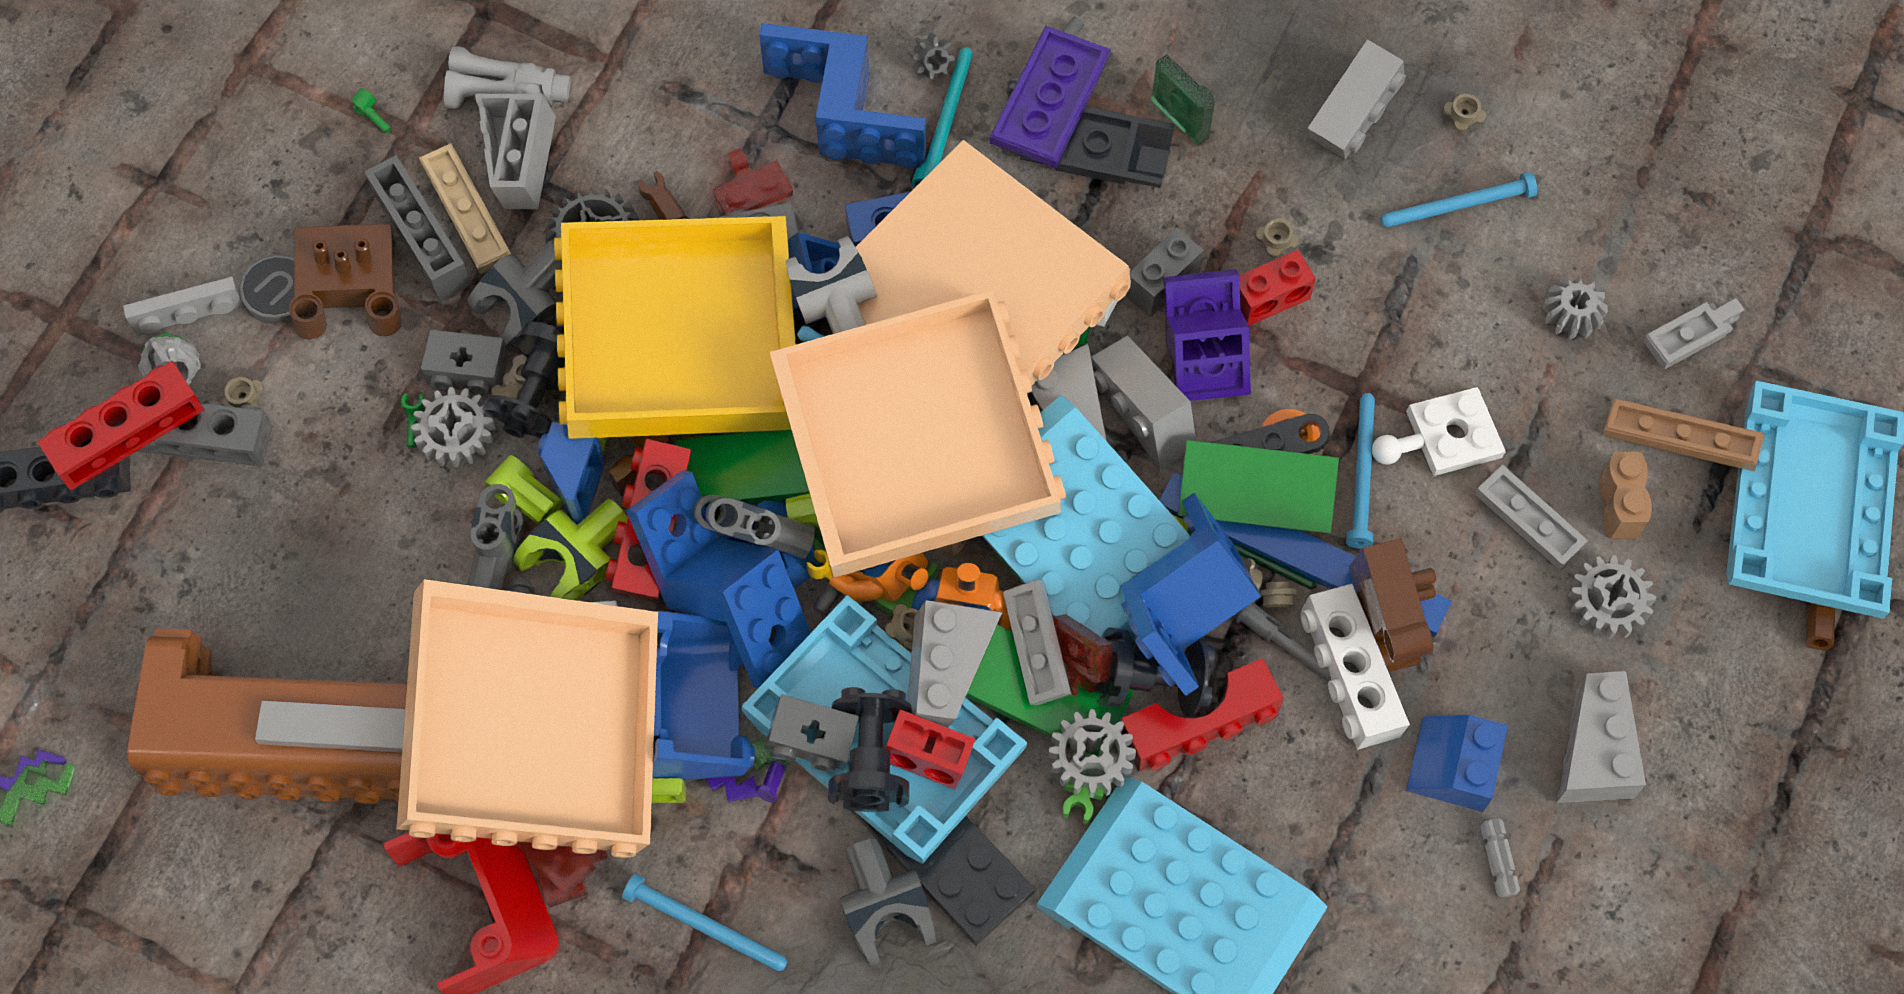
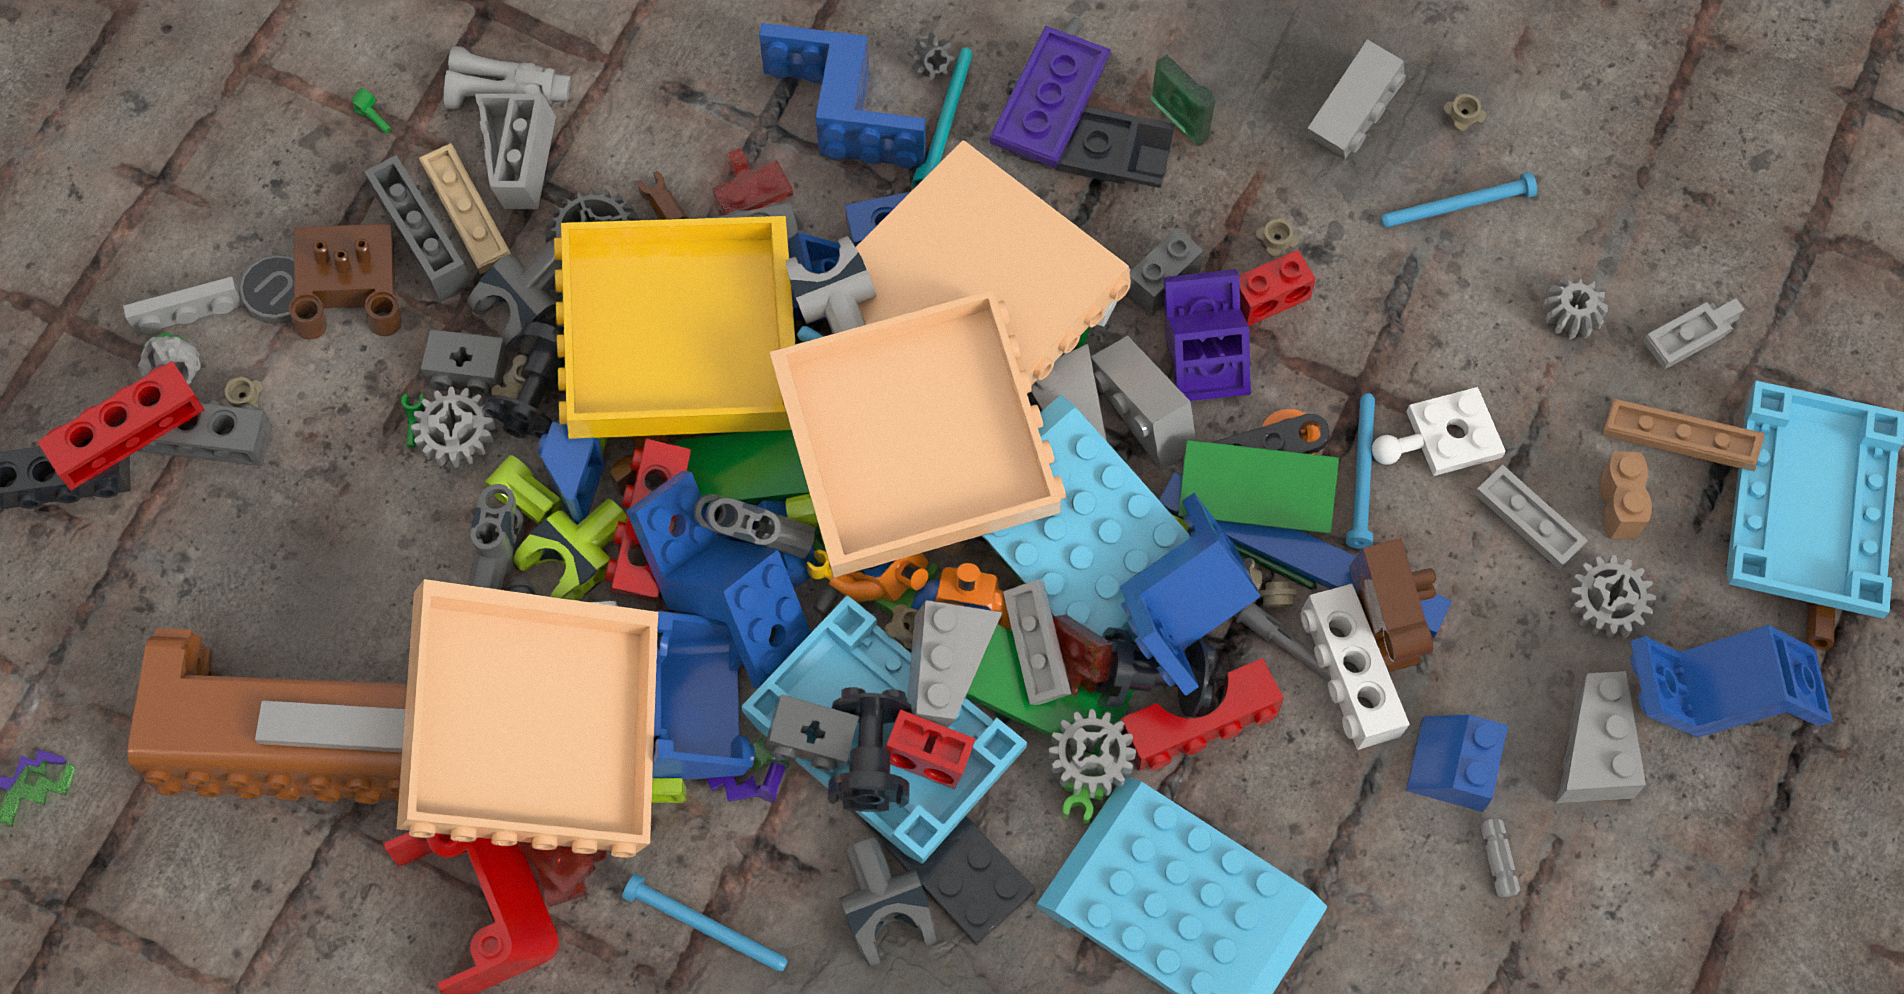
(1730, 681): none -> blue bracket

